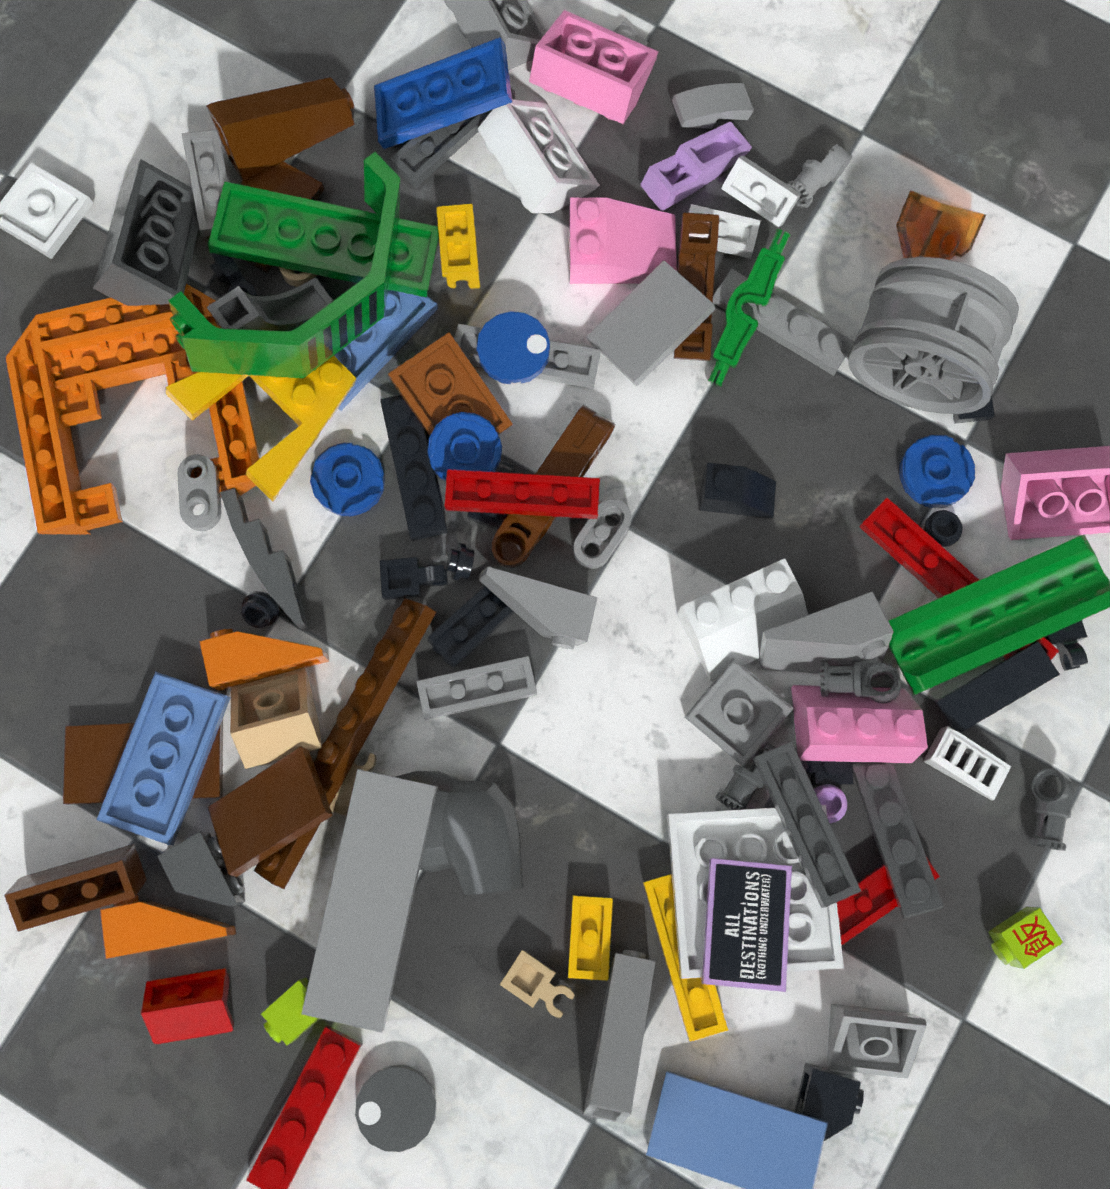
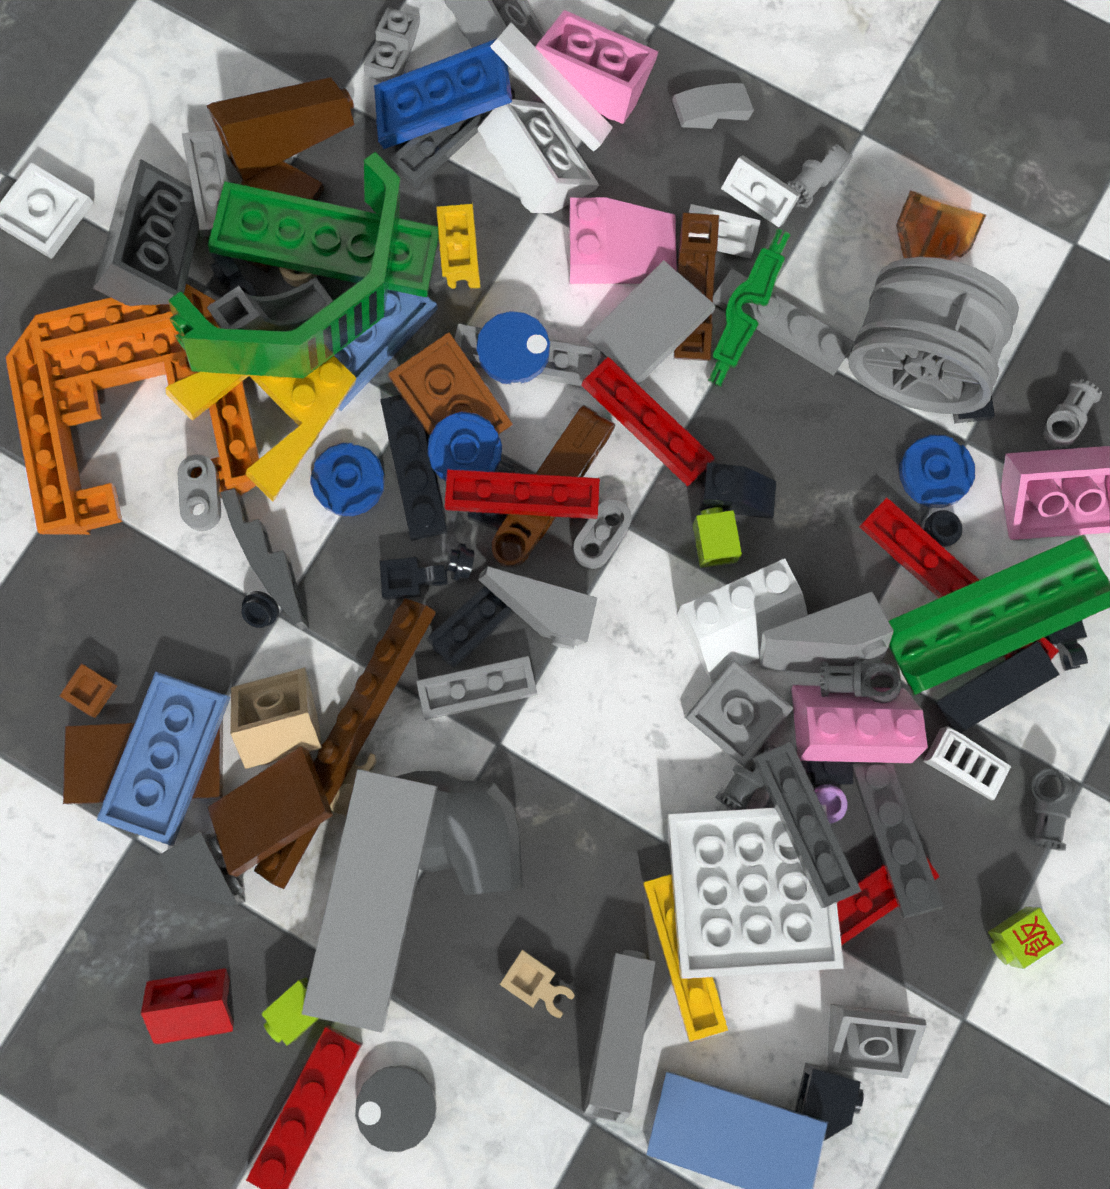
(75, 887): reddish brown brick -> none
(88, 690): none -> dark orange plate
(149, 926): orange slope -> none
(244, 657): orange slope -> none
(393, 45): none -> light grey slope
(551, 87): none -> white tile
(590, 938): yellow plate -> none
(647, 421): none -> red plate
(694, 165): lavender slope -> none
(716, 537): none -> lime brick
(747, 925): black tile -> none
(1072, 414): none -> light grey connector

